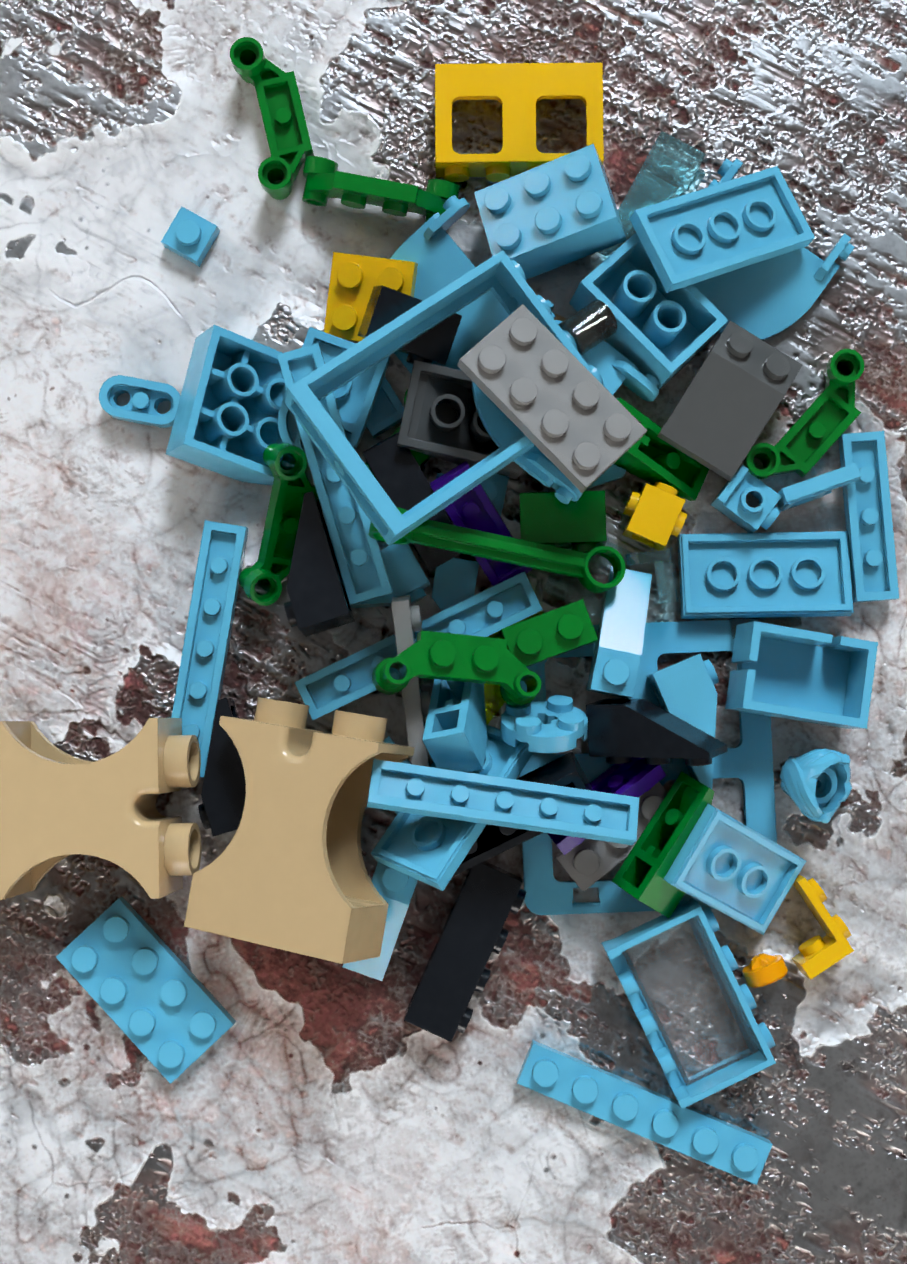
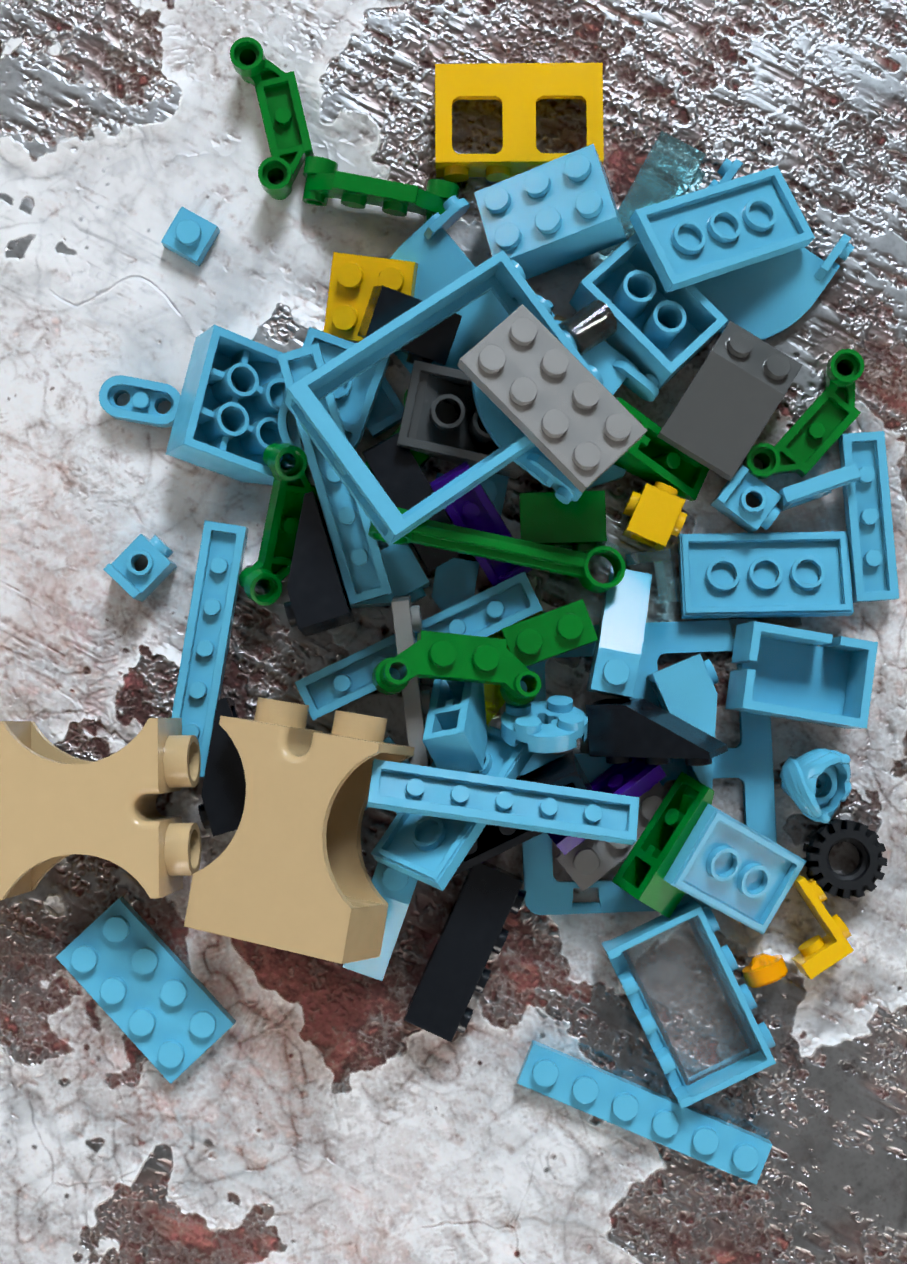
(142, 583): none -> medium azure brick
(869, 863): none -> black tyre

